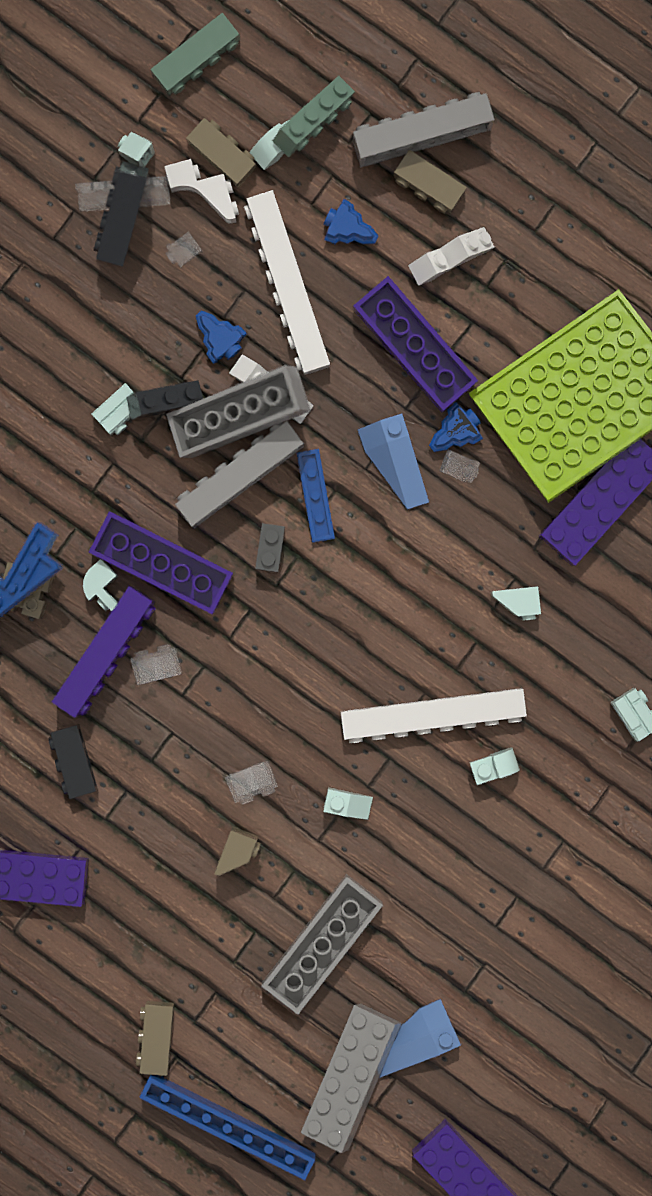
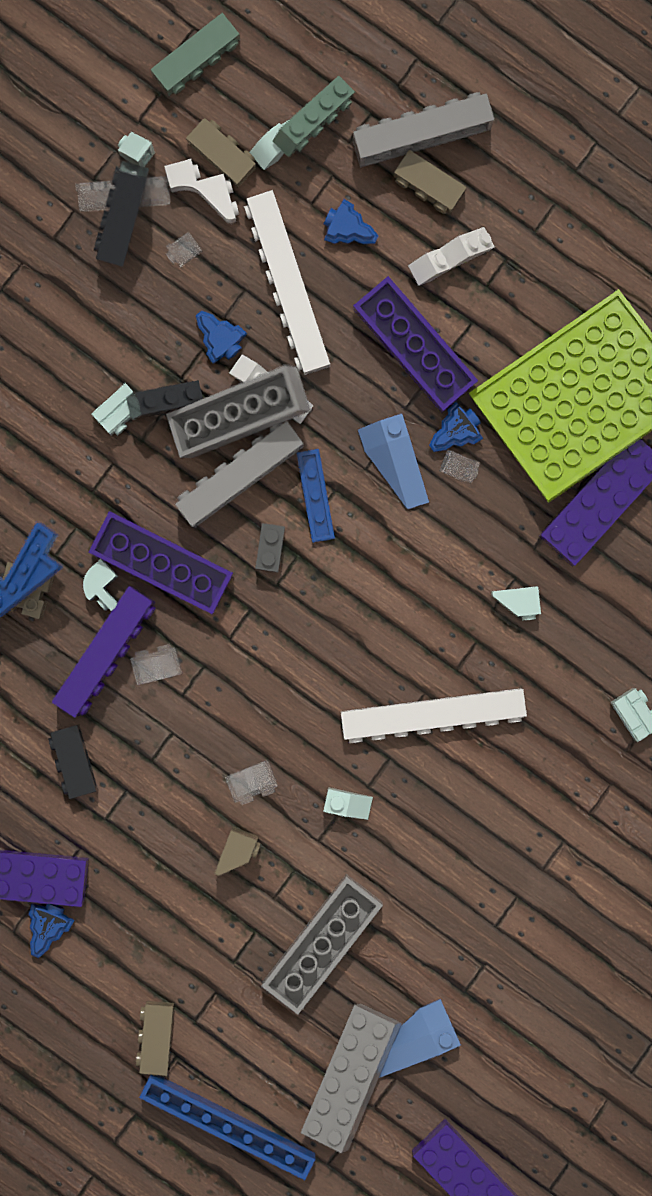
(47, 926): none -> blue rock
(494, 766): light aqua brick -> none

